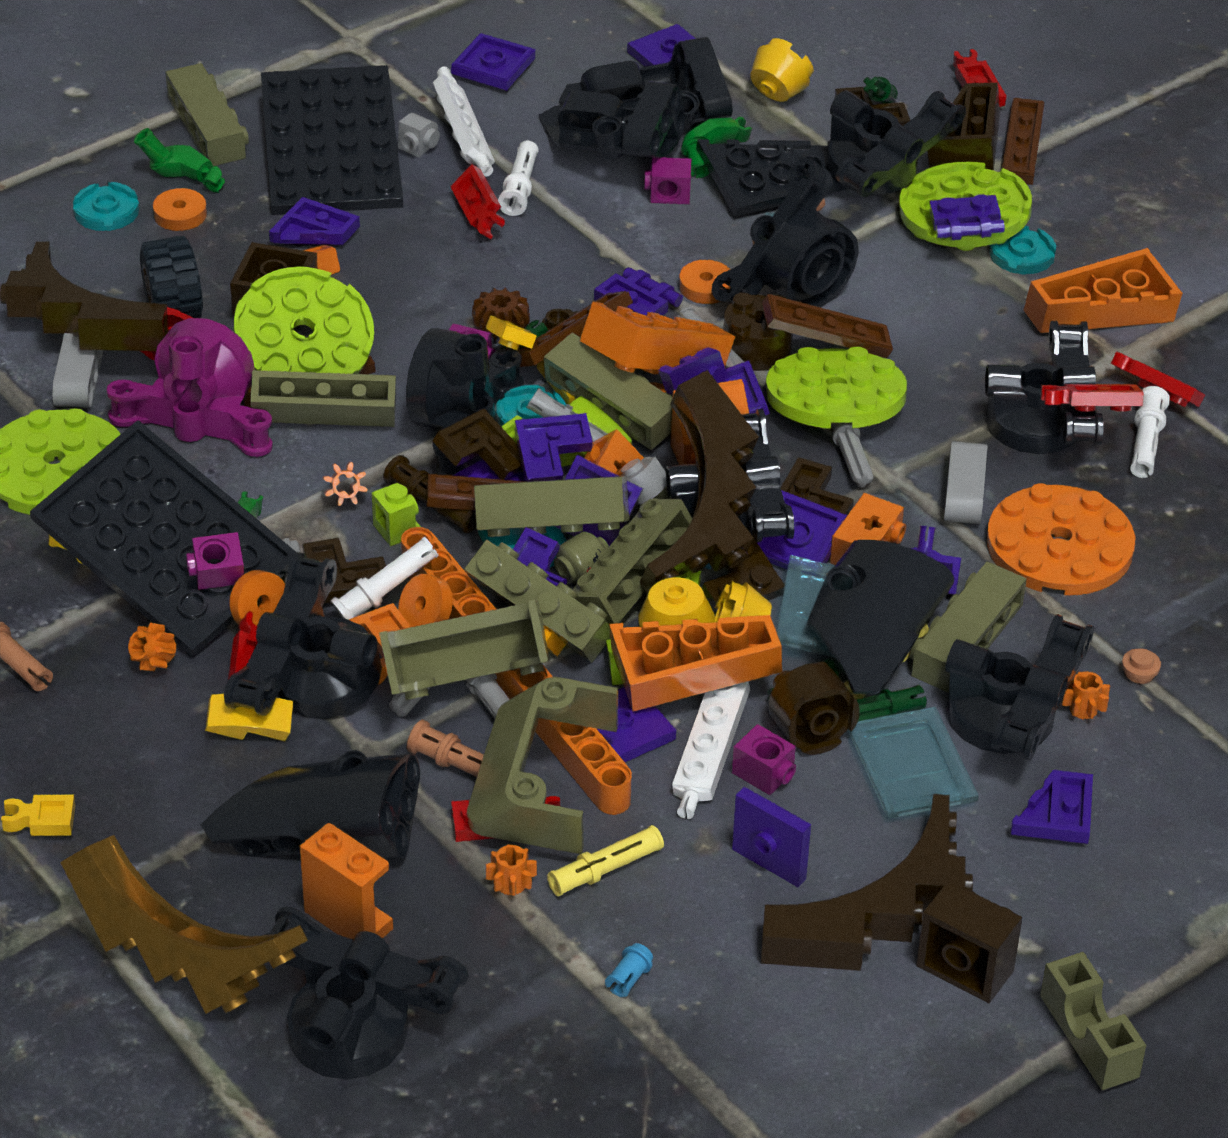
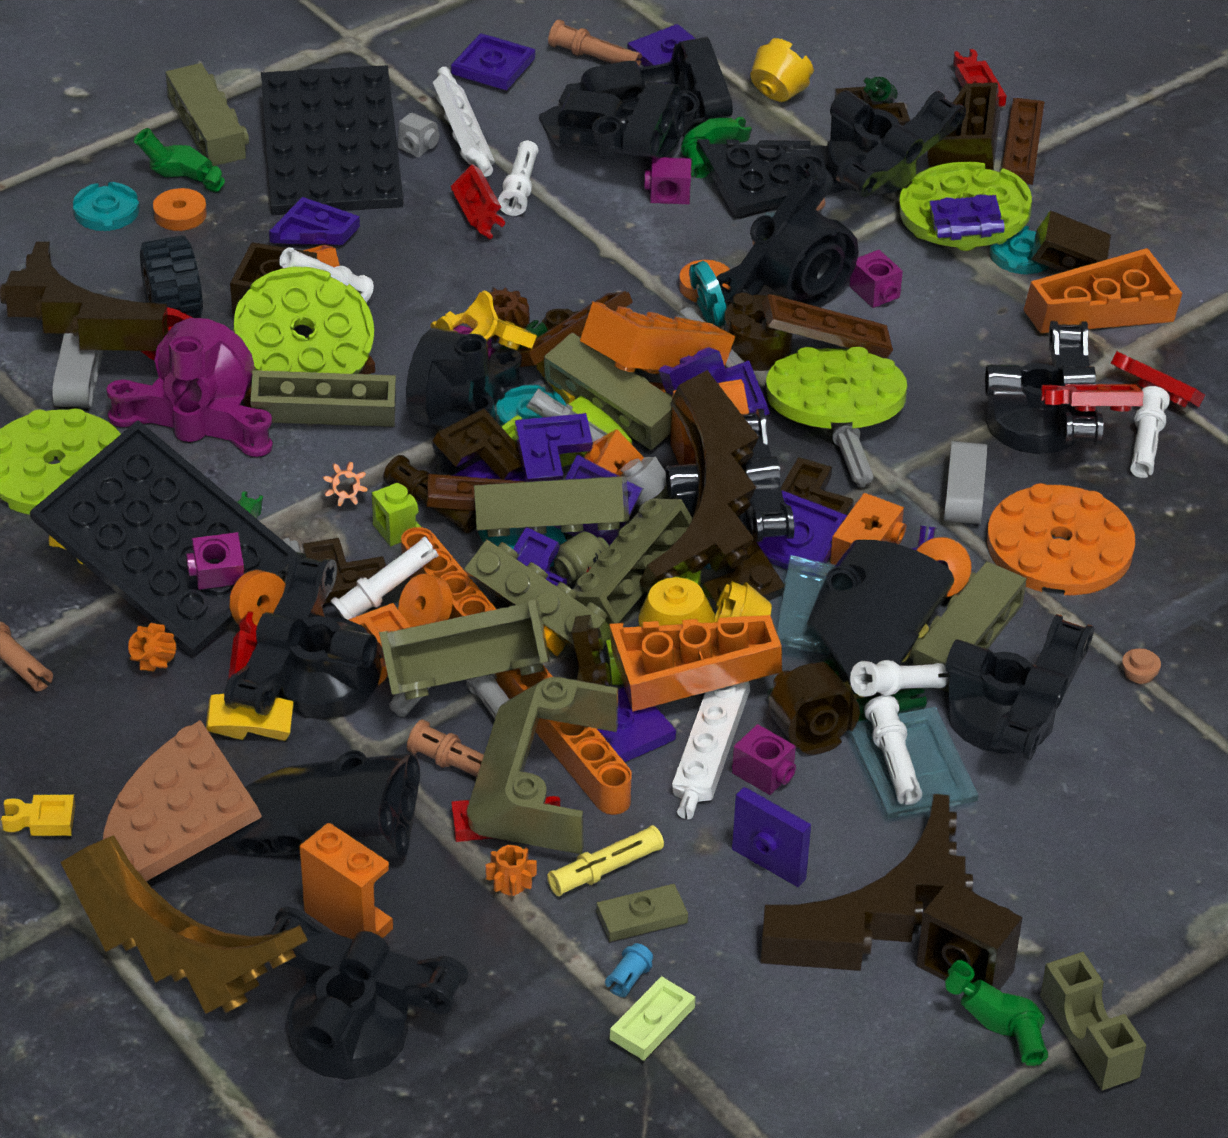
(179, 803): none -> nougat plate
(293, 258): none -> white pin
(478, 316): none -> yellow helmet
(582, 43): none -> nougat pin
(587, 647): none -> dark brown plate
(642, 912): none -> olive plate
(645, 292): dark purple plate -> none
(652, 1018): none -> yellowish green plate
(710, 299): none -> teal tile
(876, 279): none -> magenta brick
(889, 677): none -> white pin
(890, 736): none -> white pin
(956, 557): none -> orange piece
(1001, 1012): none -> green arm
(1058, 809): dark purple wing -> none
(1069, 243): none -> dark brown brick
(1086, 695): orange gear -> none

